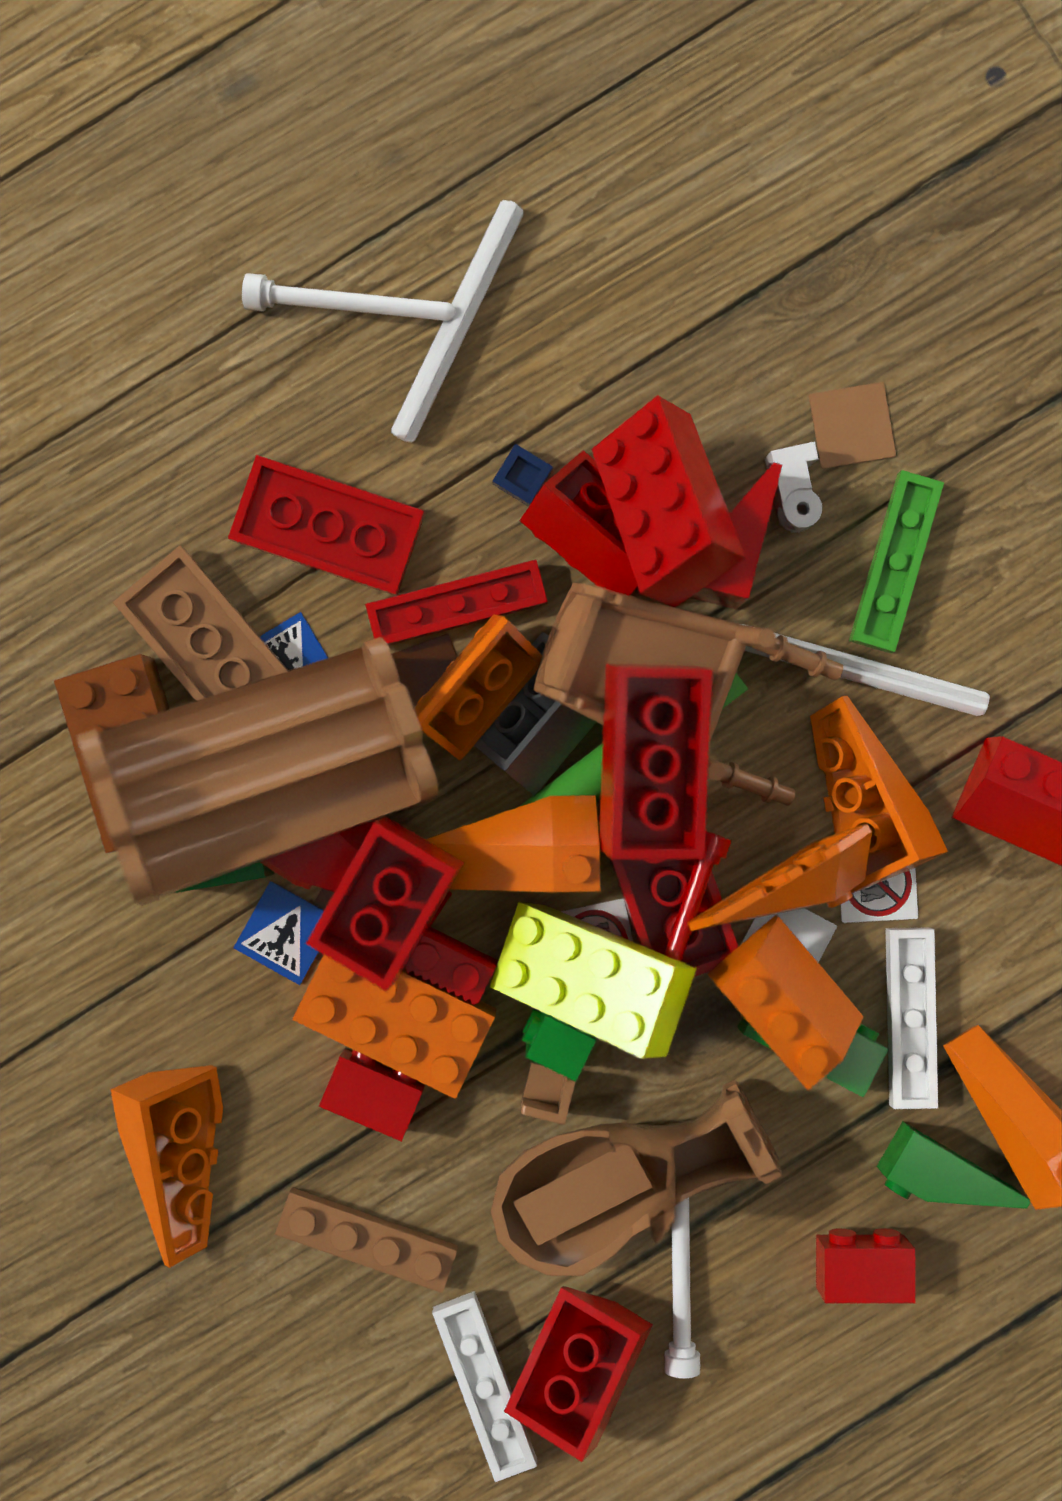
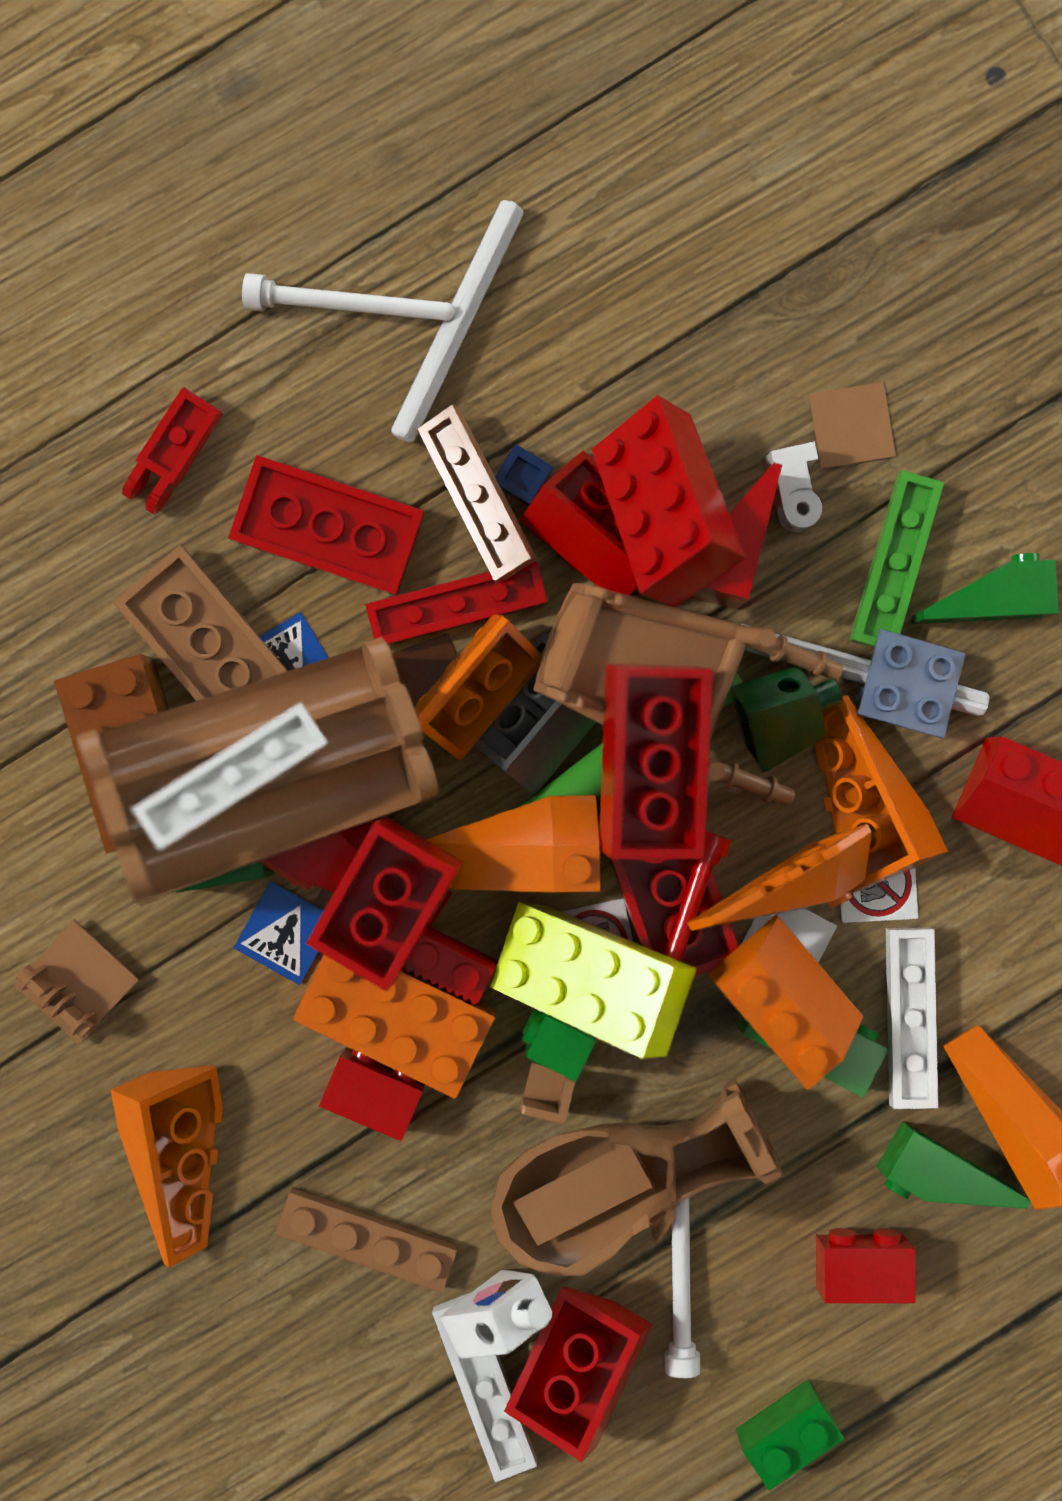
(76, 982): none -> medium nougat hinge
(172, 448): none -> red hinge
(229, 777): none -> white plate
(477, 494): none -> plate
(508, 1305): none -> white torso
(782, 714): none -> dark green torso
(789, 1434): none -> green brick
(910, 683): none -> sand blue hinge
(1010, 592): none -> green slope

